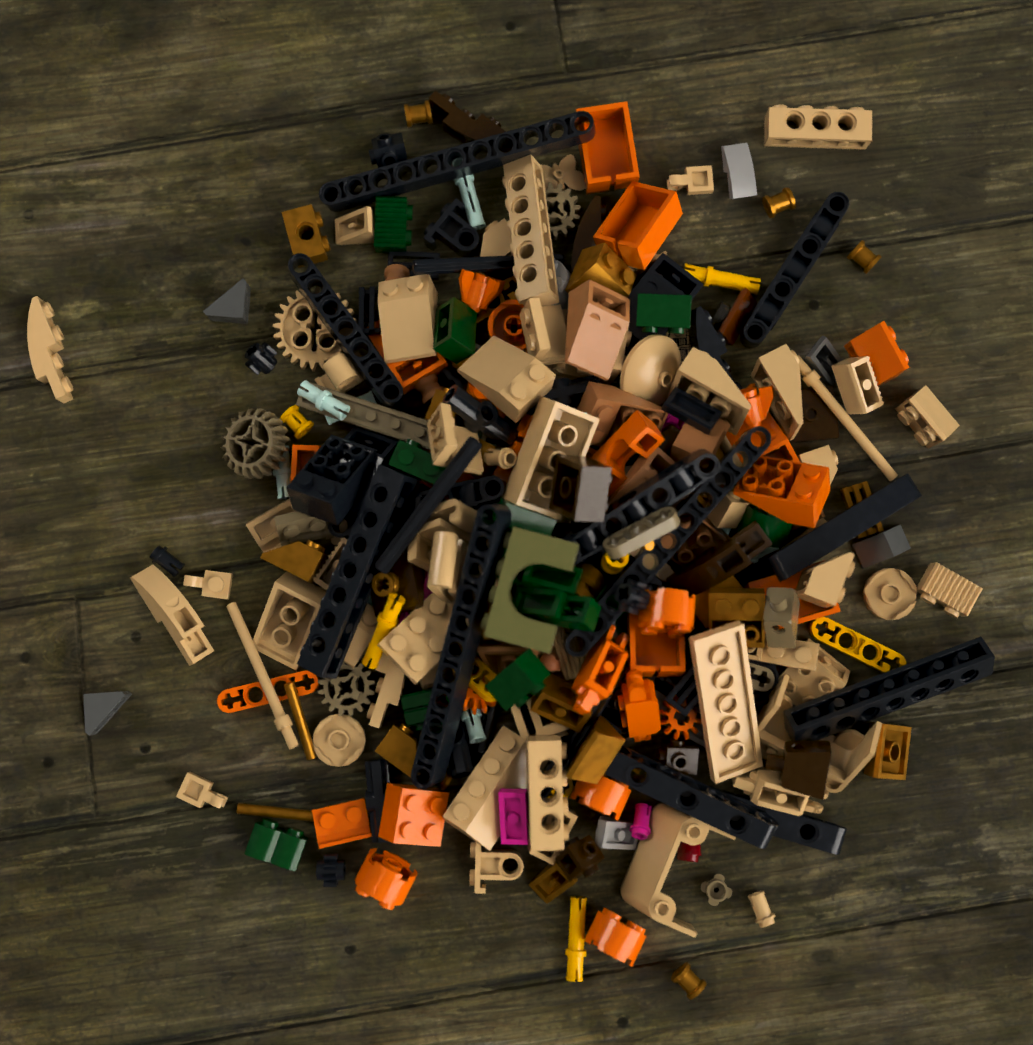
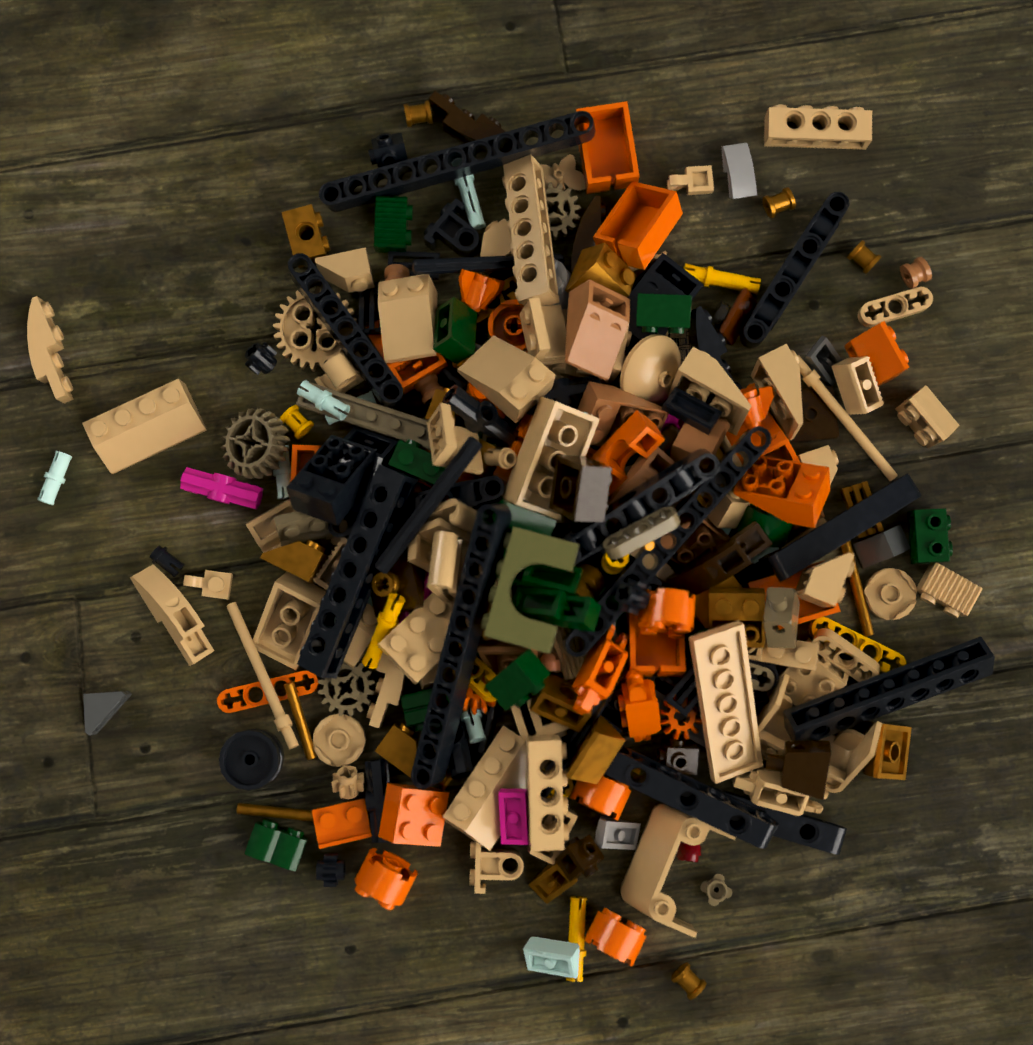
(54, 478): none -> light aqua pin
(144, 426): none -> tan slope
(198, 790): tan plate -> none
(221, 488): none -> dark pink piece
(232, 305): dark grey slope -> none
(246, 774): none -> black wheel
(347, 270): none -> tan slope
(348, 782): none -> tan gear
(355, 227): tan slope -> none
(552, 957): none -> light aqua slope
(640, 827): dark pink pin -> none
(761, 909): tan pin -> none
(840, 646): none -> tan beam
(858, 594): none -> pearl gold bar
(900, 297): none -> tan beam
(915, 272): none -> medium nougat wheel
(929, 536): none -> dark green brick

